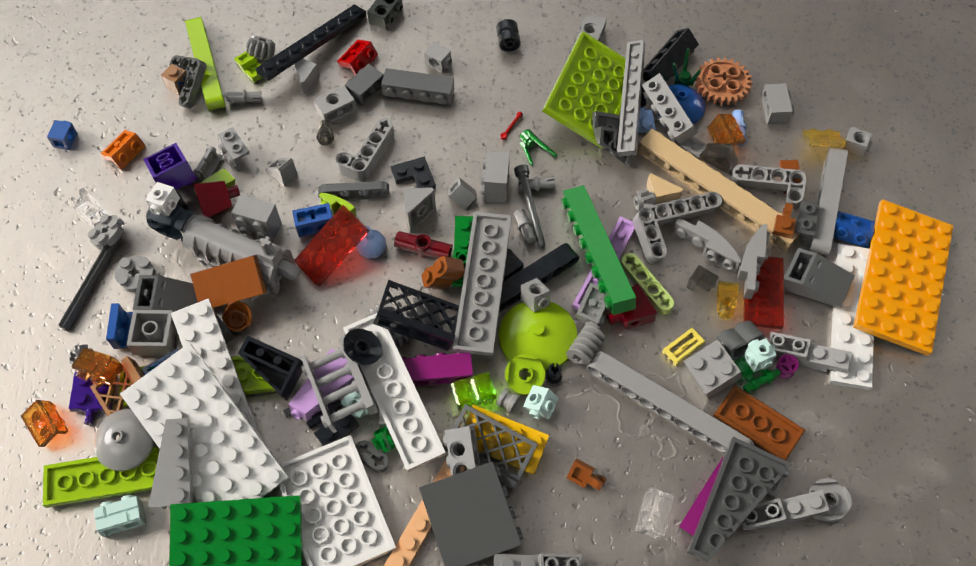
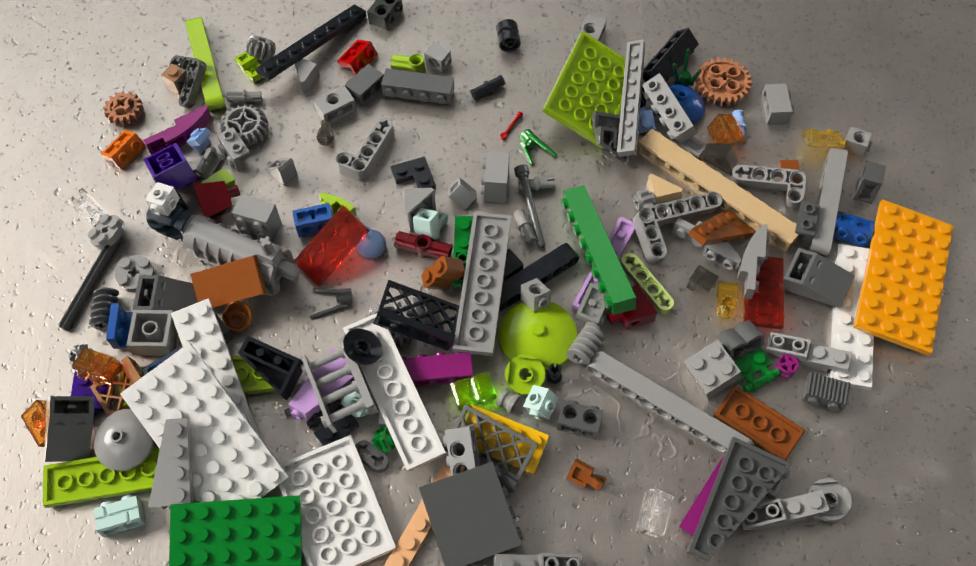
(62, 134): blue brick -> none
(68, 428): none -> dark grey slope
(101, 307): none -> dark grey piece
(123, 108): none -> nougat gear
(180, 132): none -> magenta slope
(199, 139): none -> light blue bracket
(248, 123): none -> light grey gear
(342, 295): none -> dark grey plant
(374, 189): dark grey beam -> none
(411, 63): none -> lime piece
(429, 222): none -> light aqua brick
(487, 87): none -> black pin
(578, 424): none -> dark grey brick
(672, 356): light yellow tile -> none
(721, 227): none -> dark orange wing
(760, 354): light aqua brick -> none
(784, 224): dark orange plate -> none
(826, 392): none -> dark grey brick
(869, 182): none -> dark grey brick

